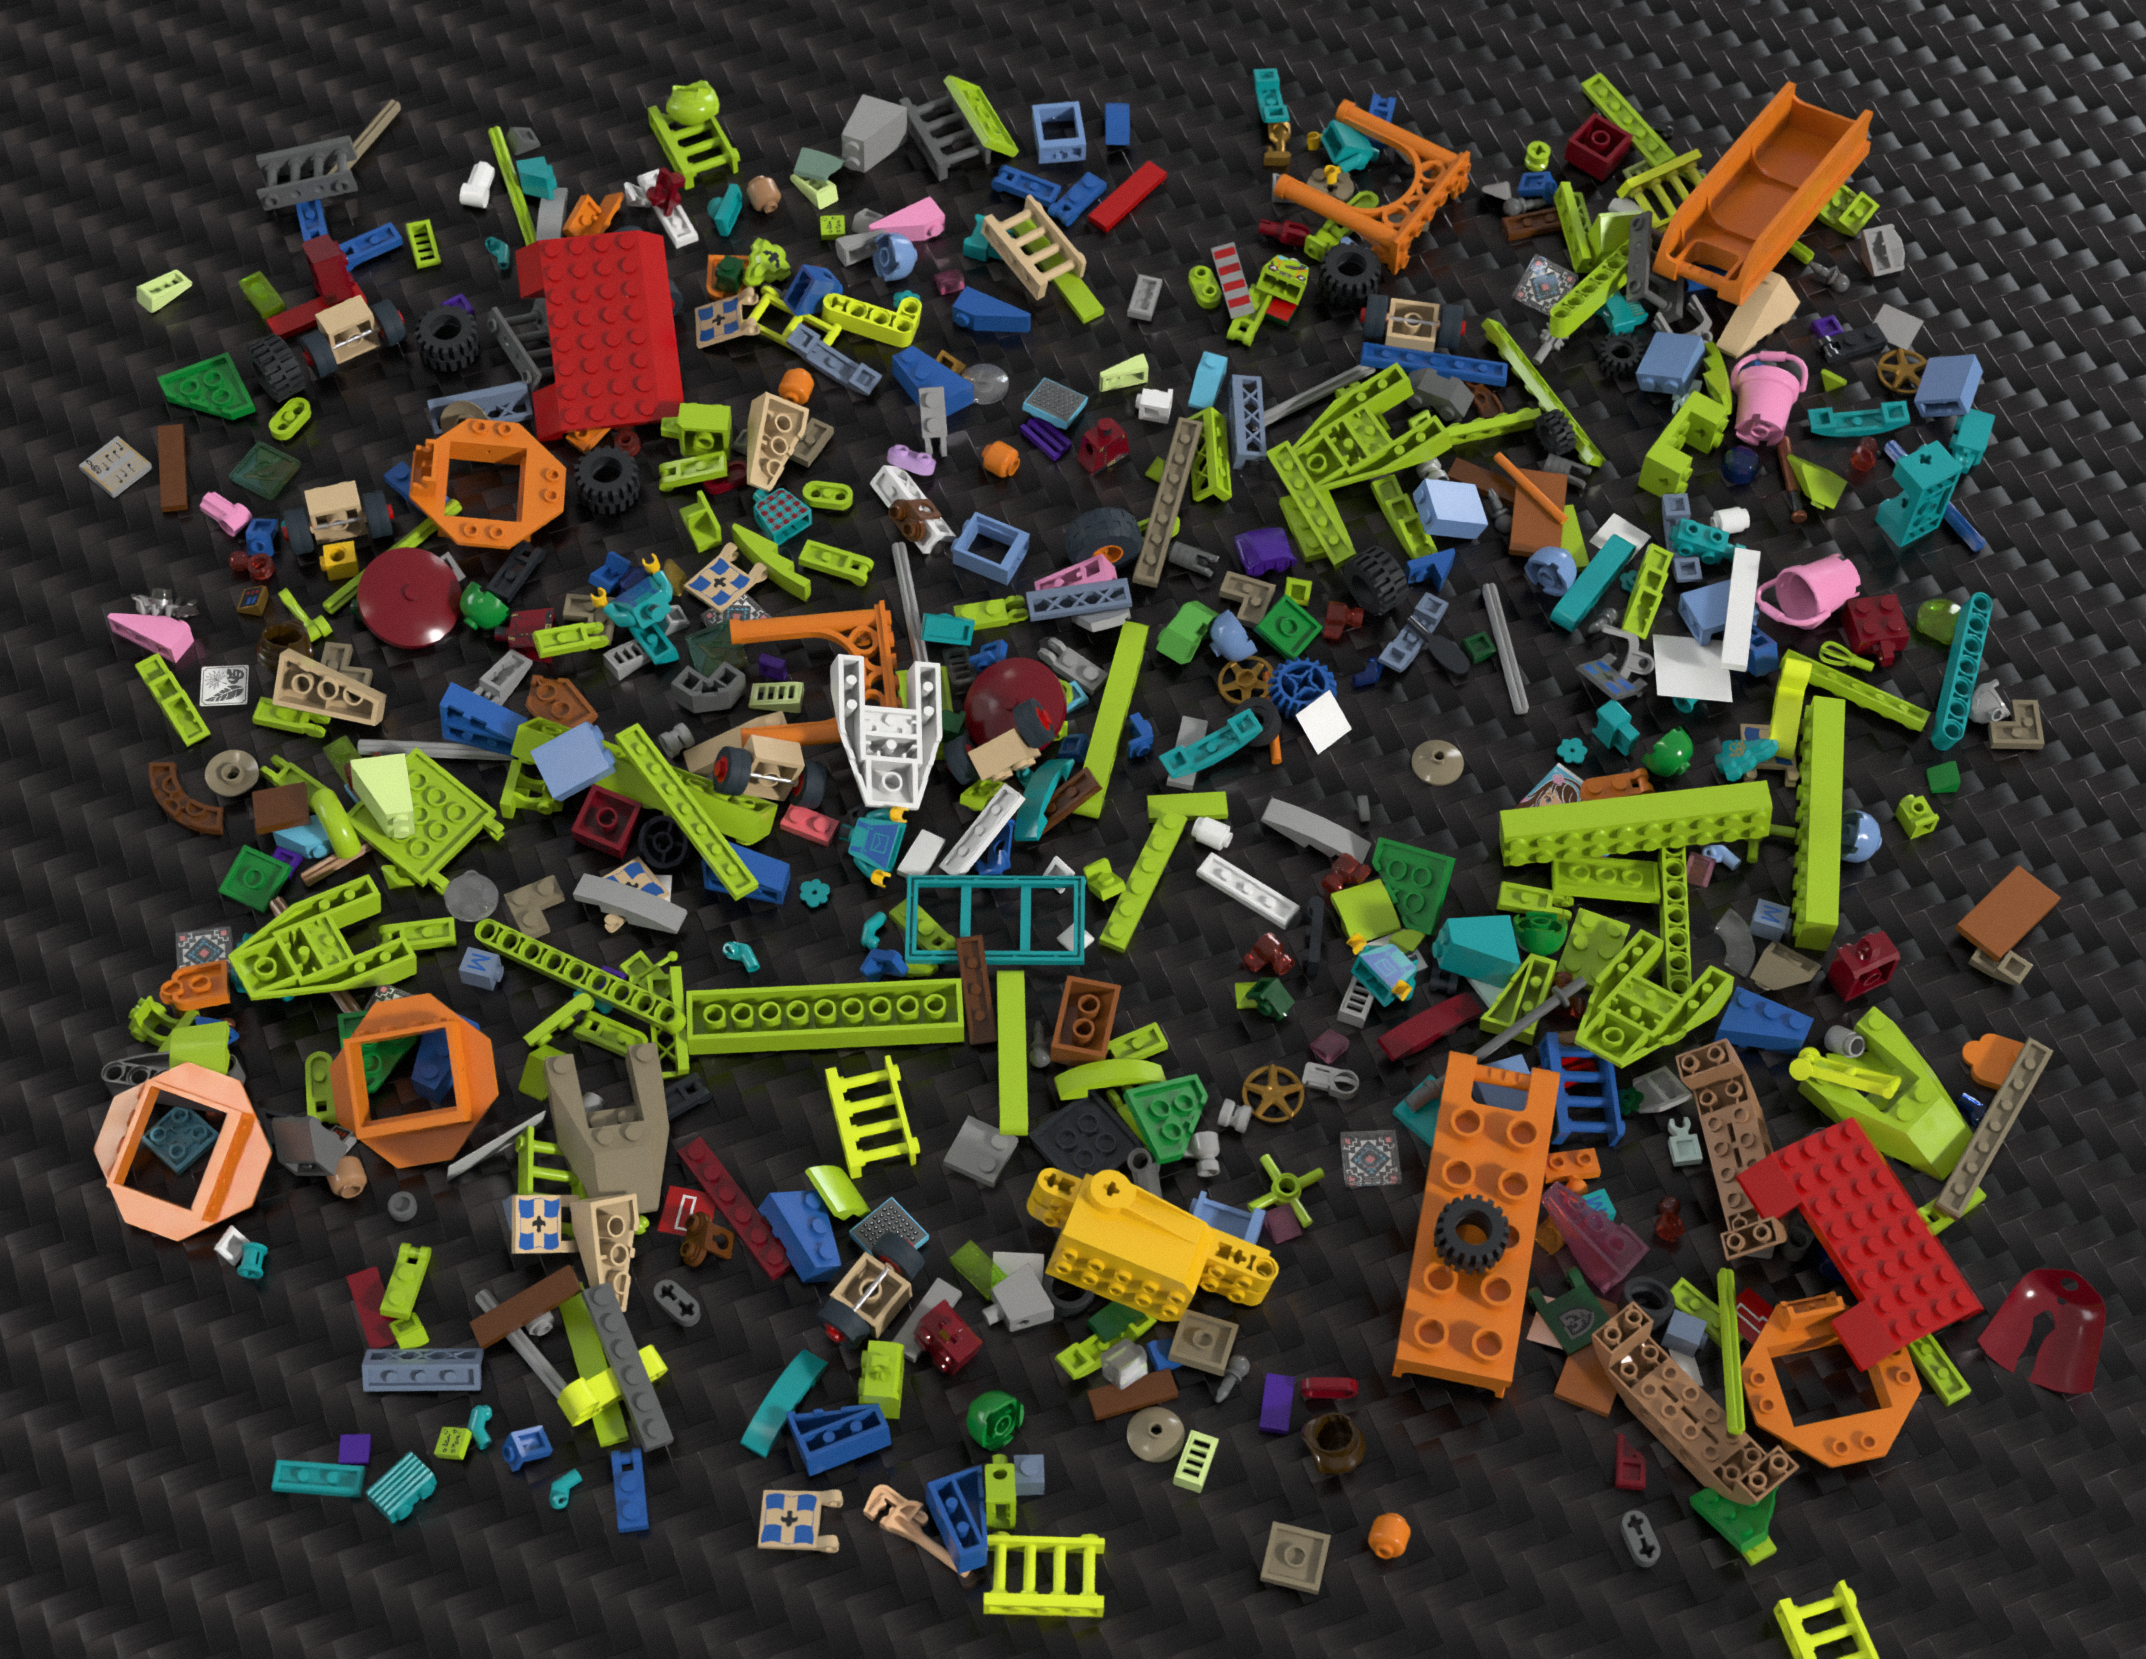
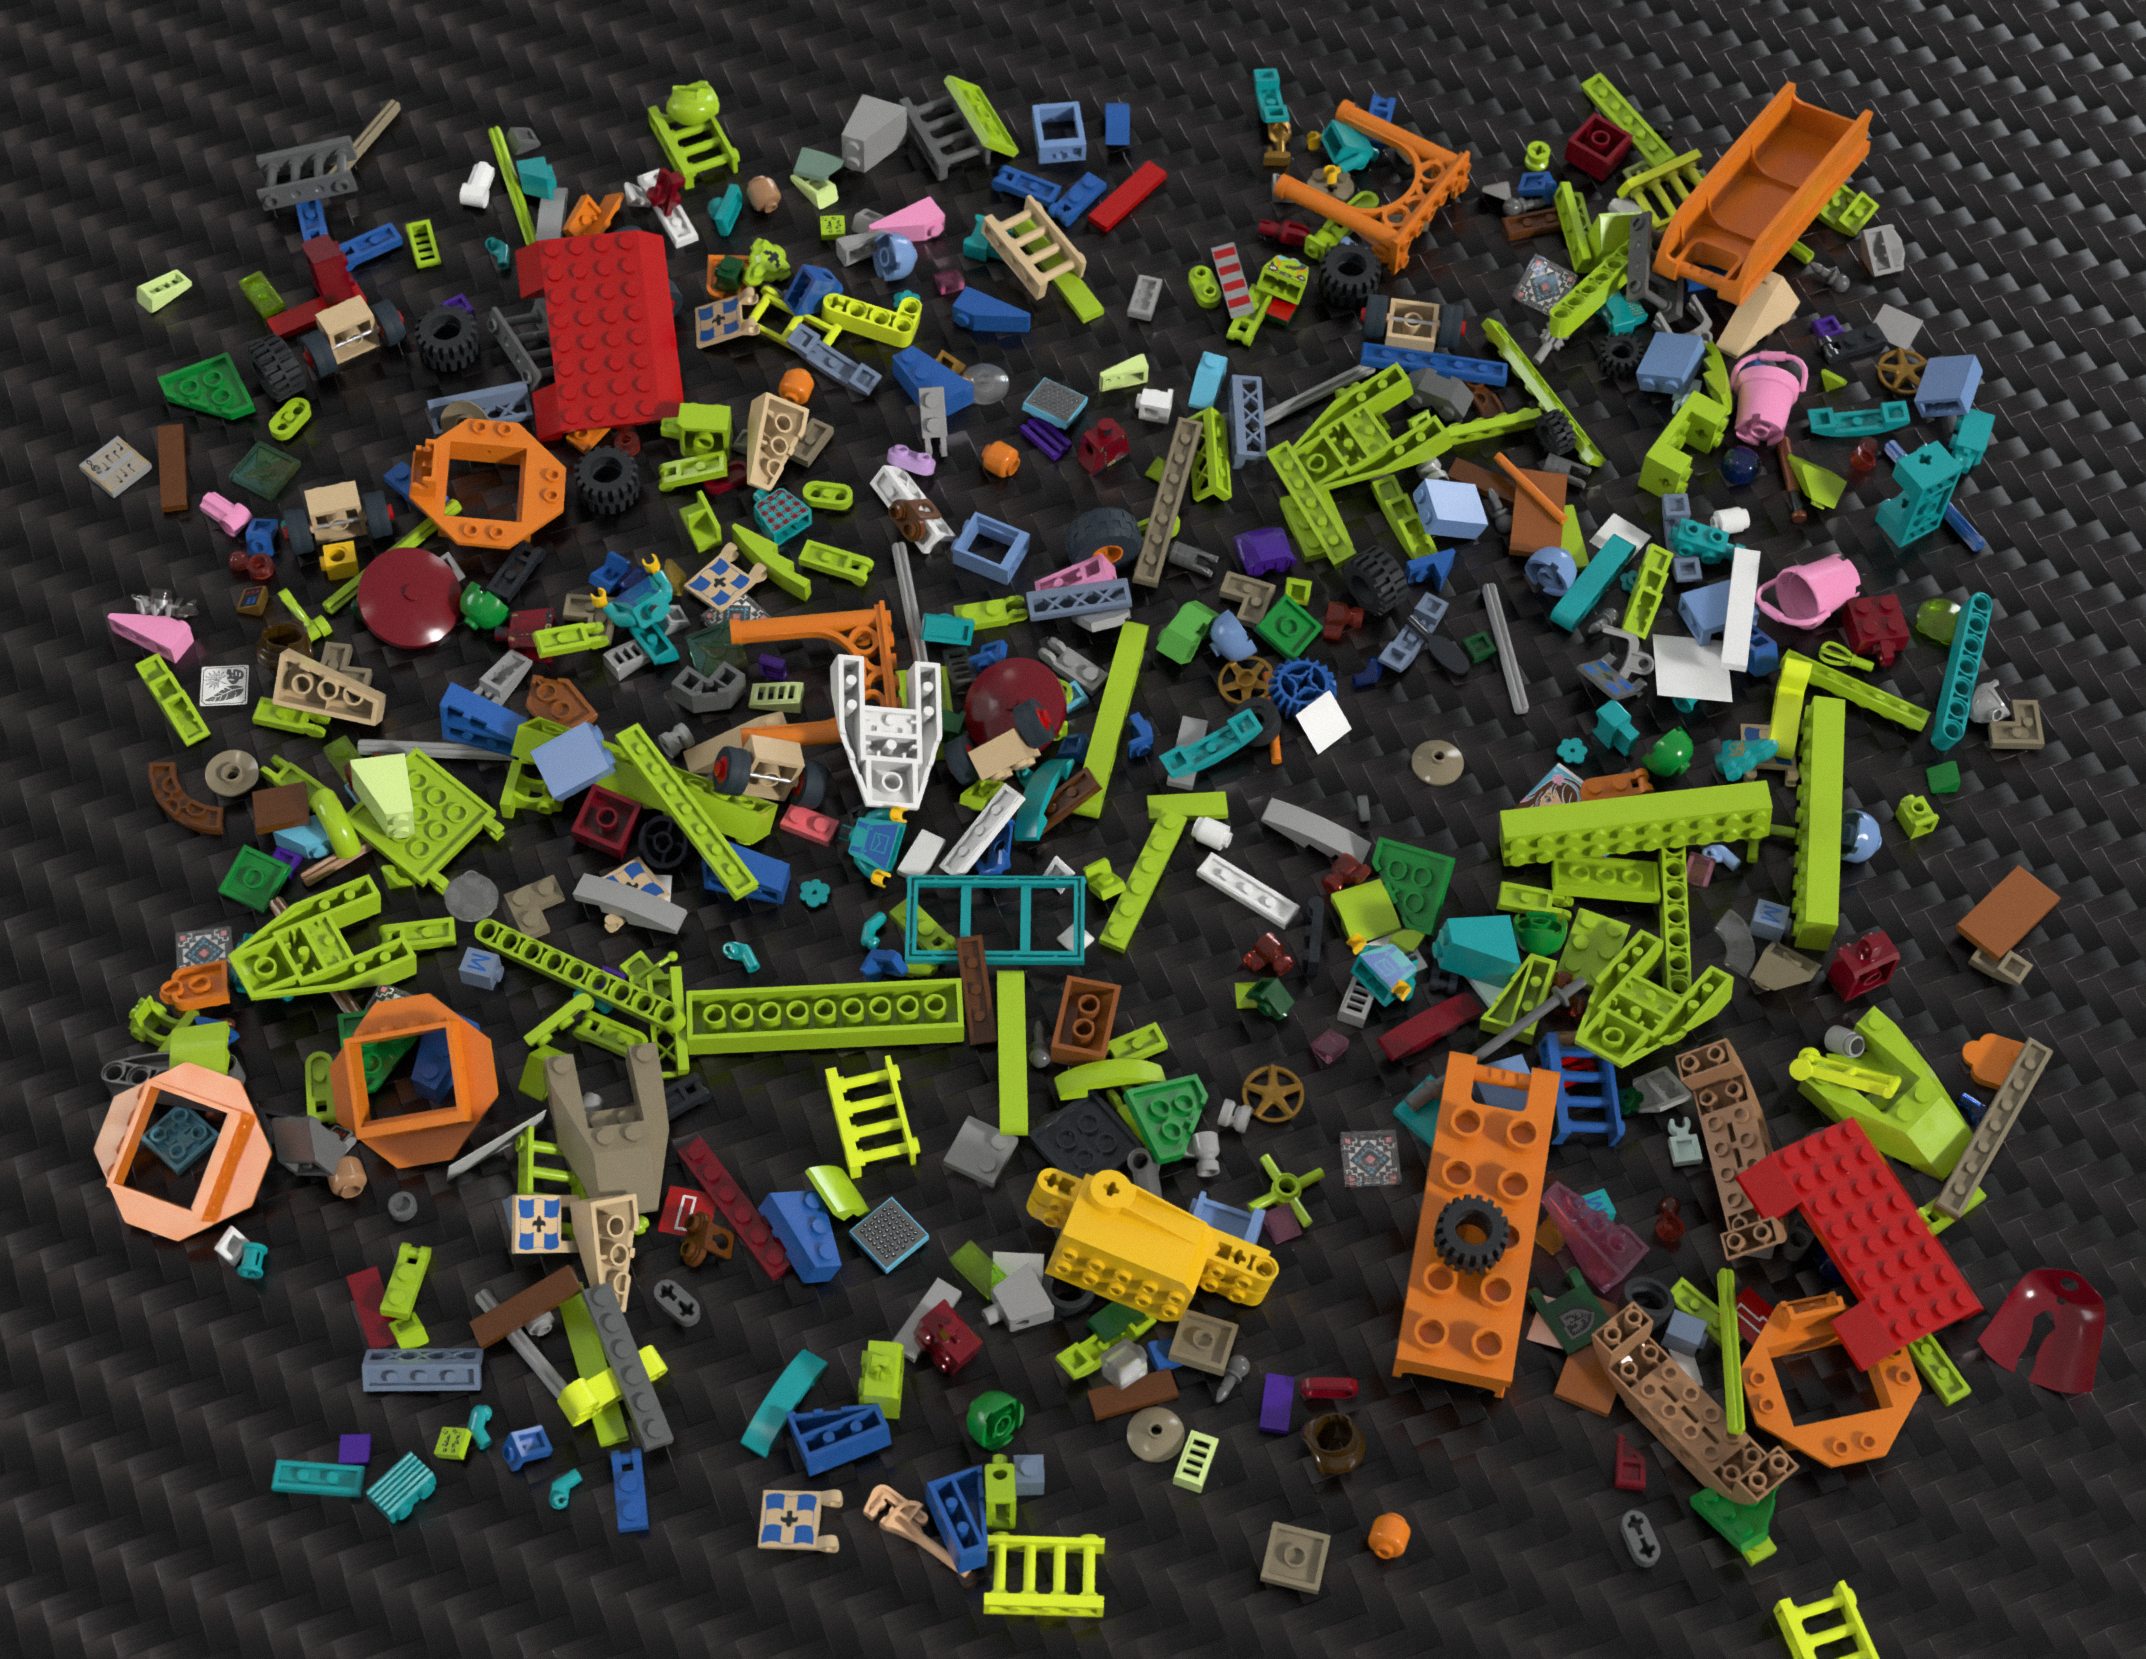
(871, 1292): brick -> none
(1324, 1079): light grey piece -> none
(1572, 1167): orange plate -> none
(1763, 1024): blue wedge -> none

